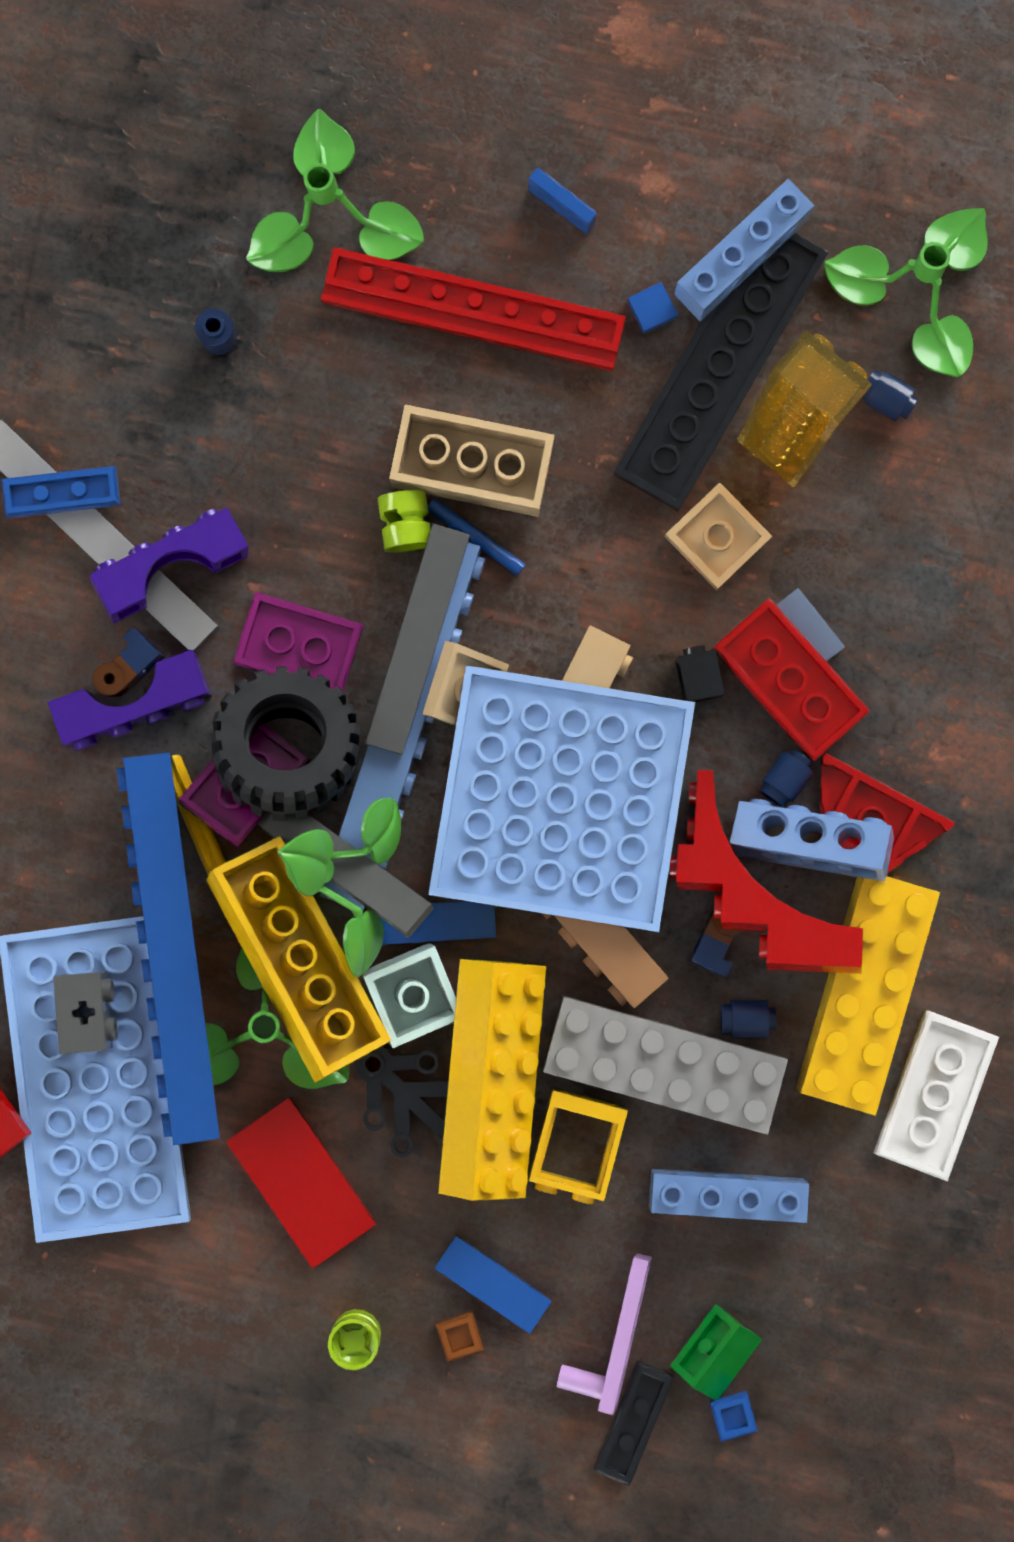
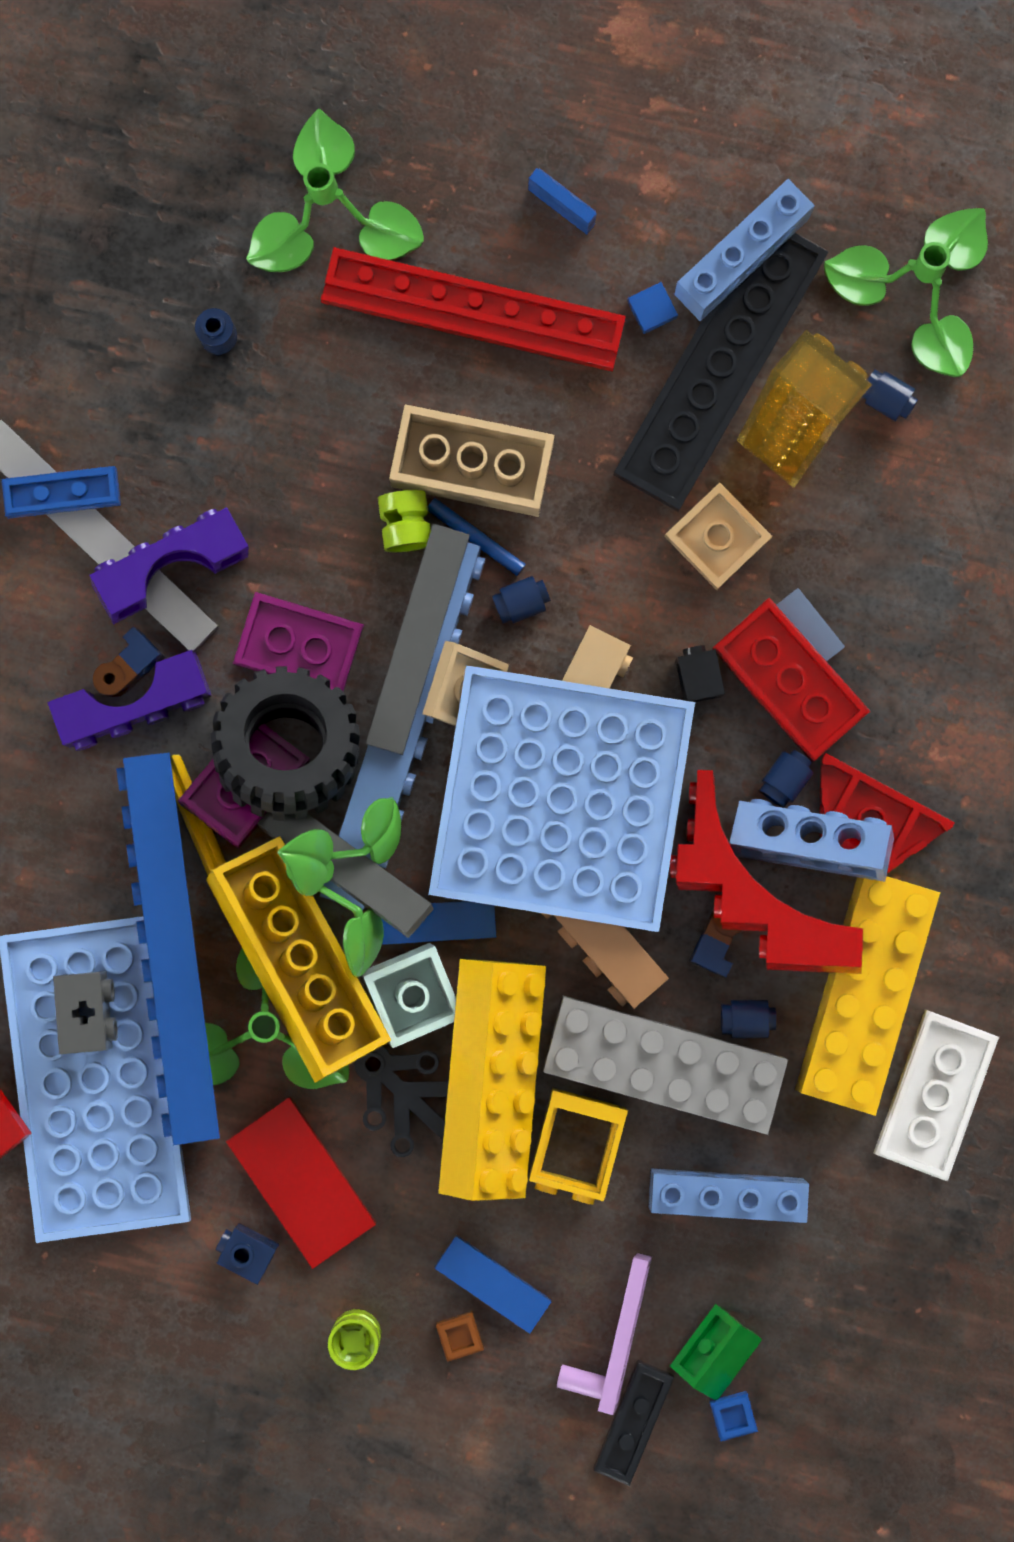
(246, 1252): none -> dark blue brick
(521, 600): none -> dark blue brick

